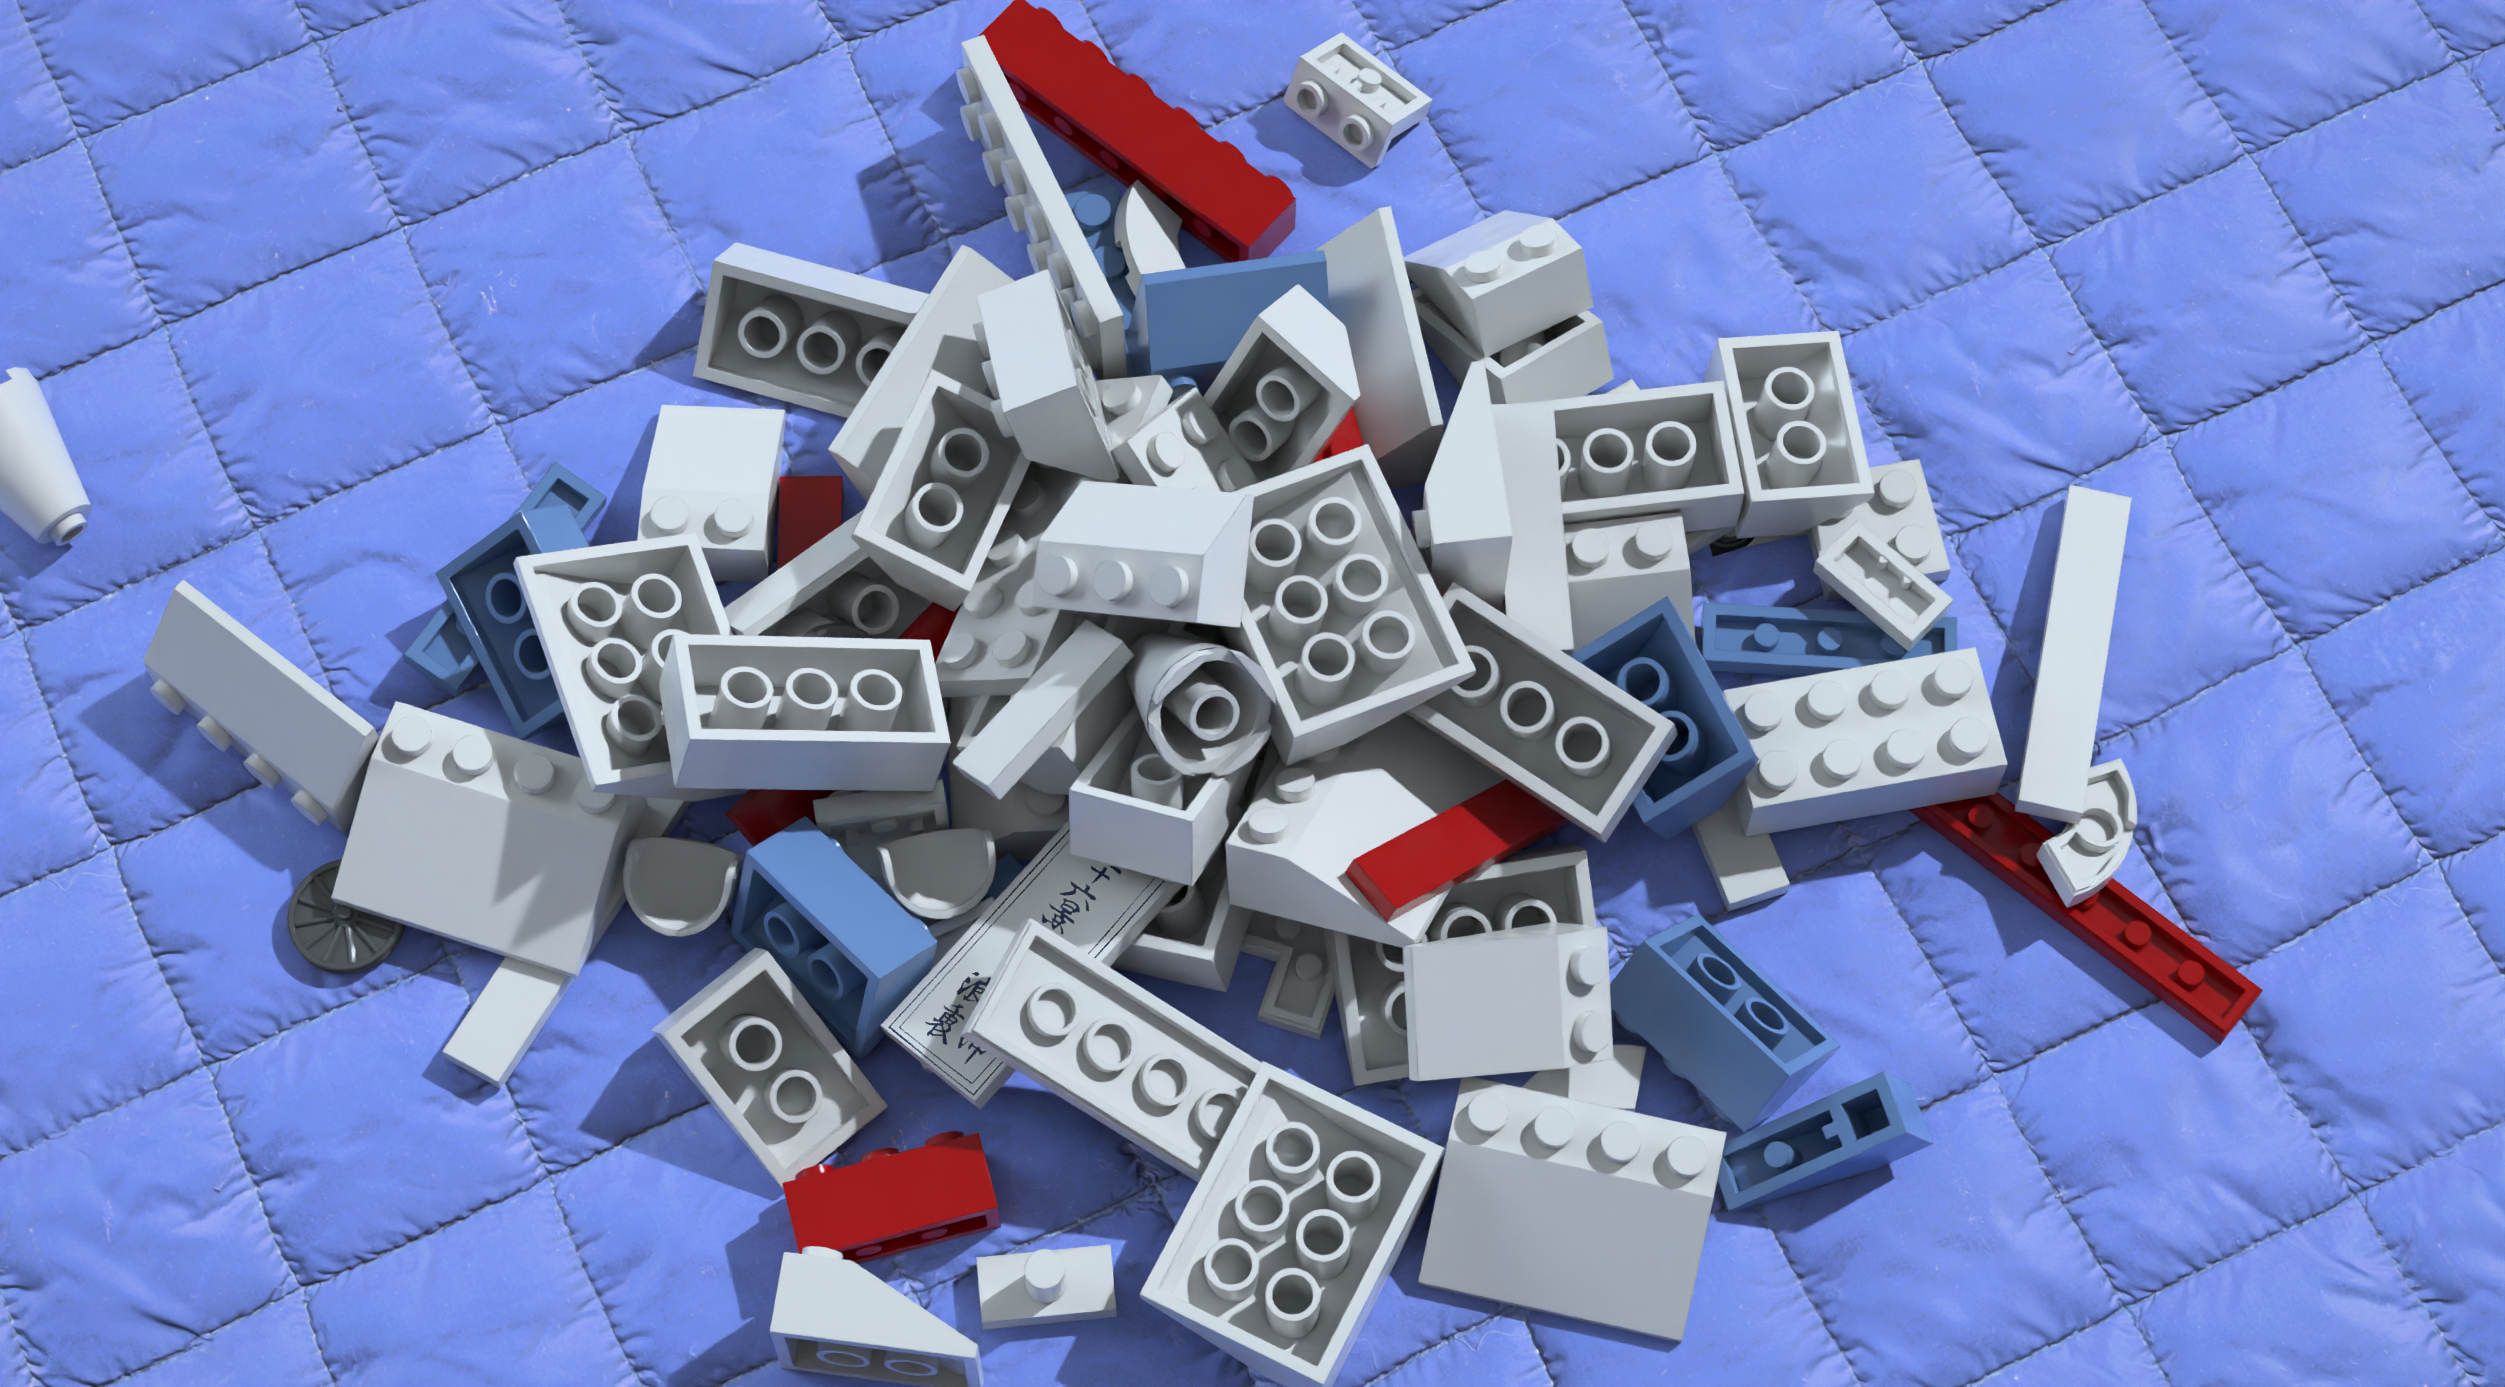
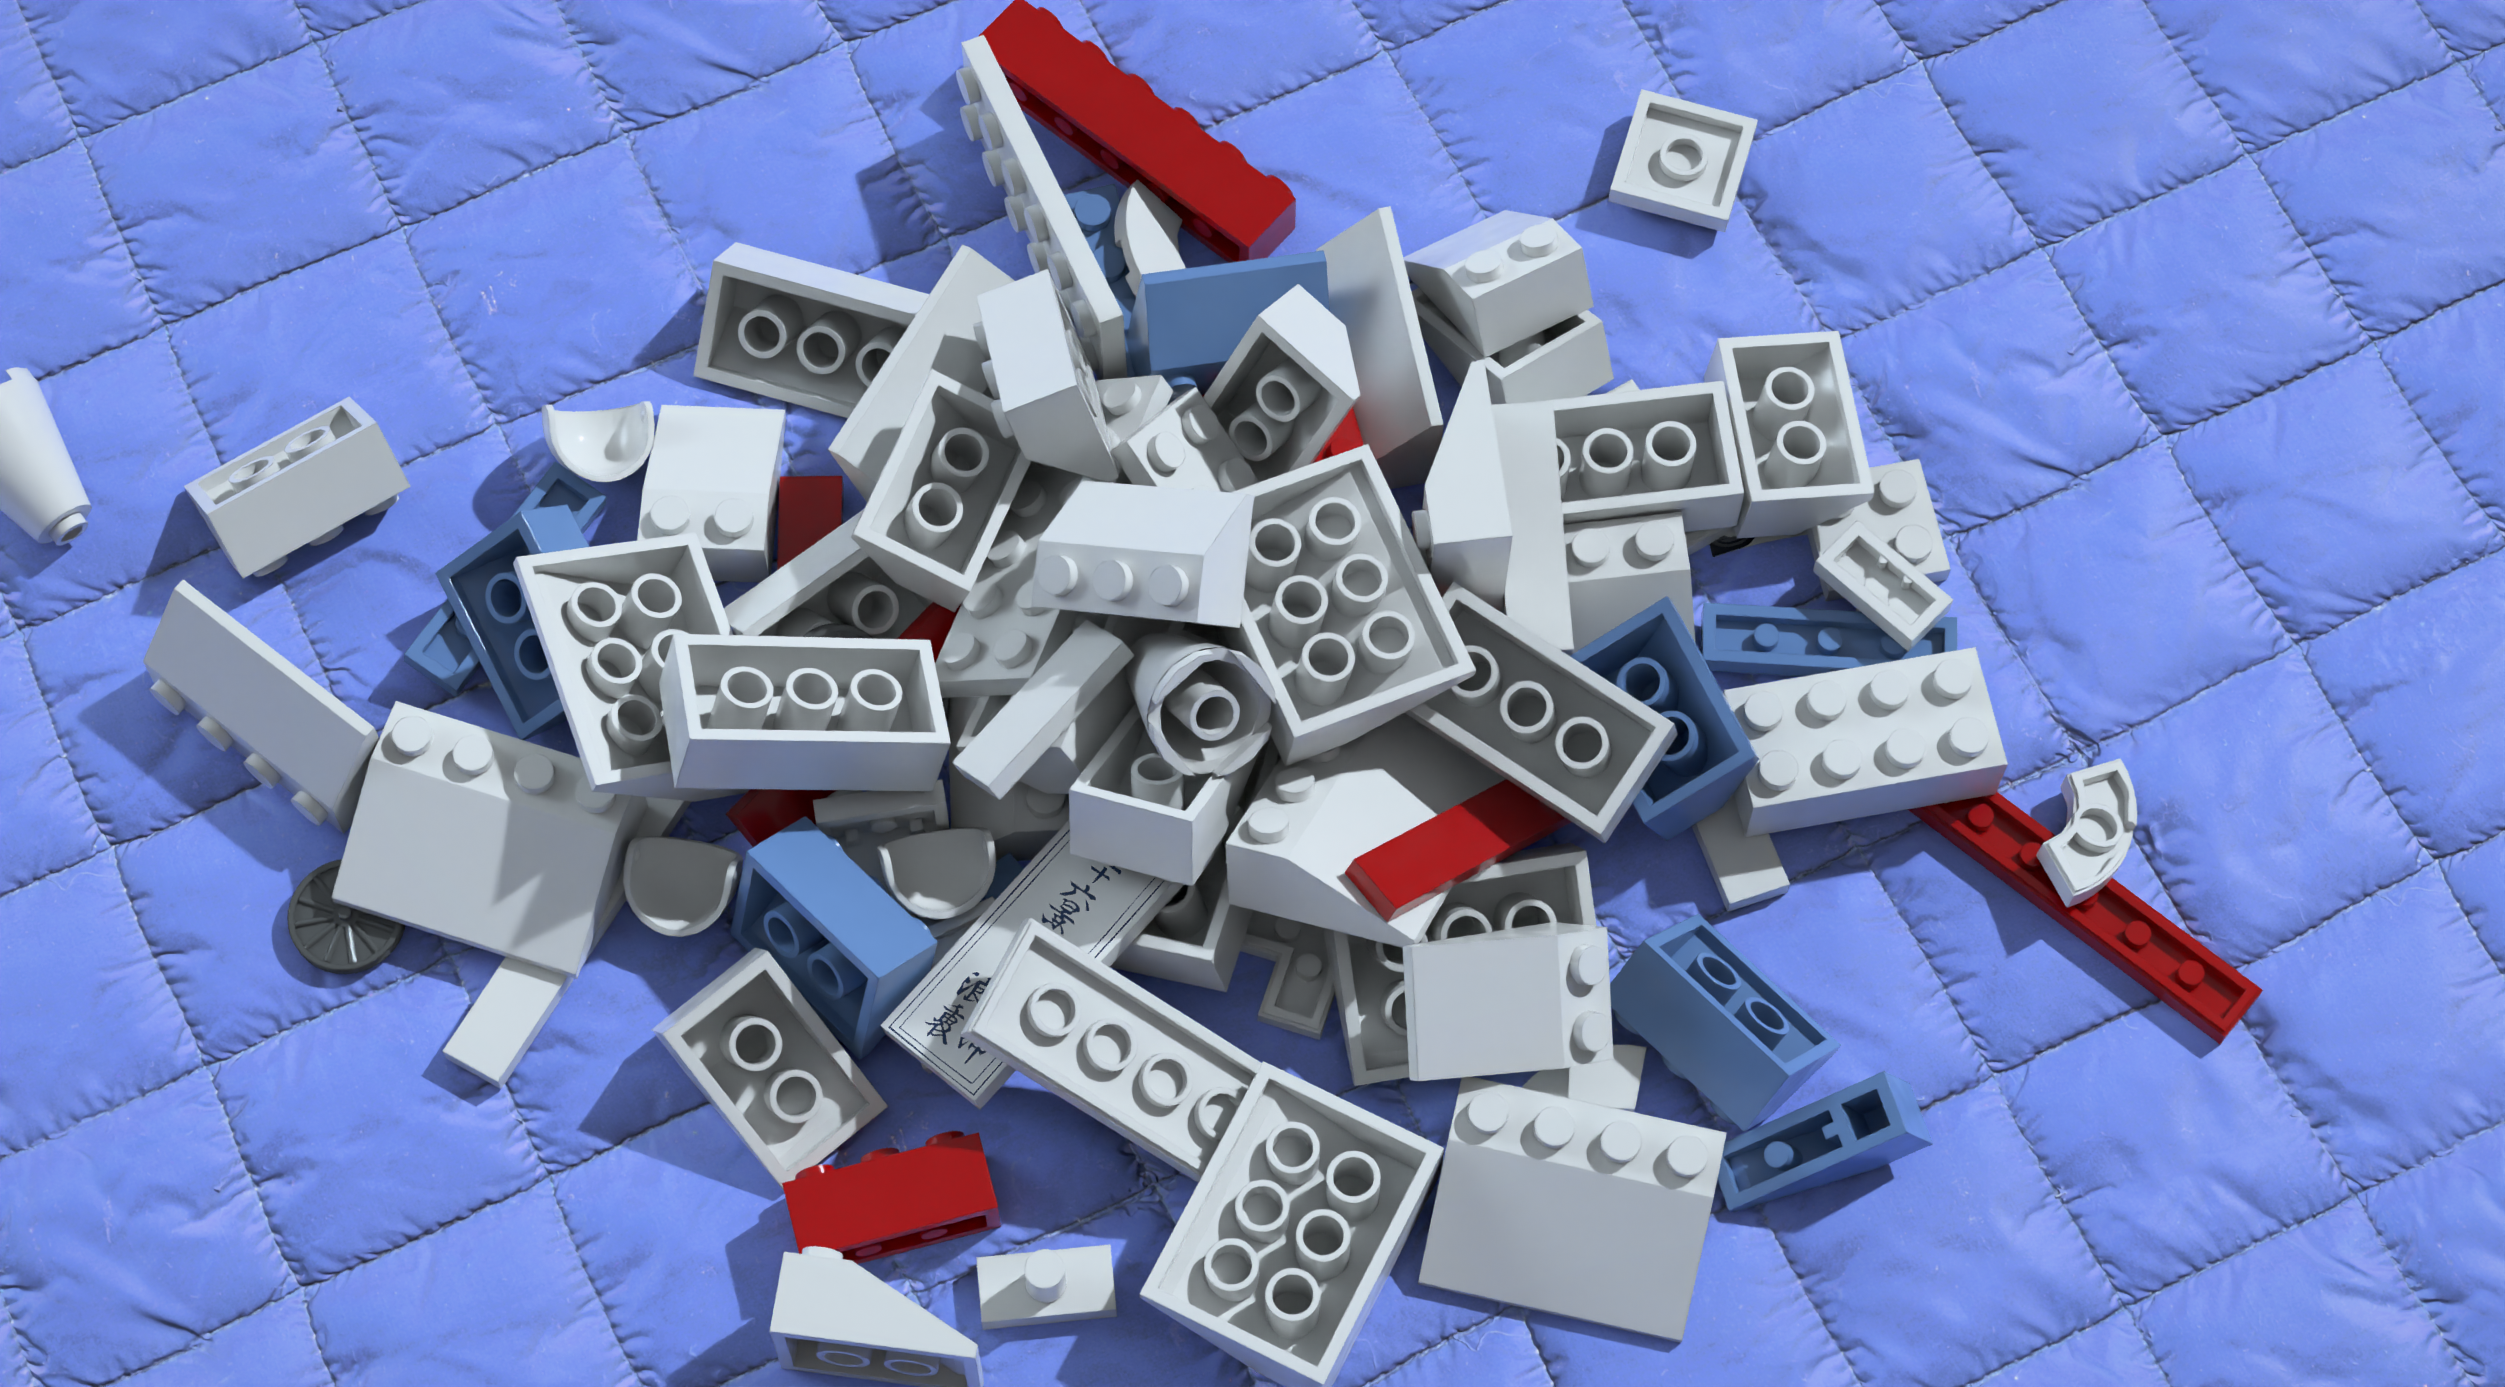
(298, 488): none -> white slope
(600, 442): none -> white helmet
(1354, 98): white bracket -> none
(1683, 160): none -> white plate
(2073, 655): white tile -> none

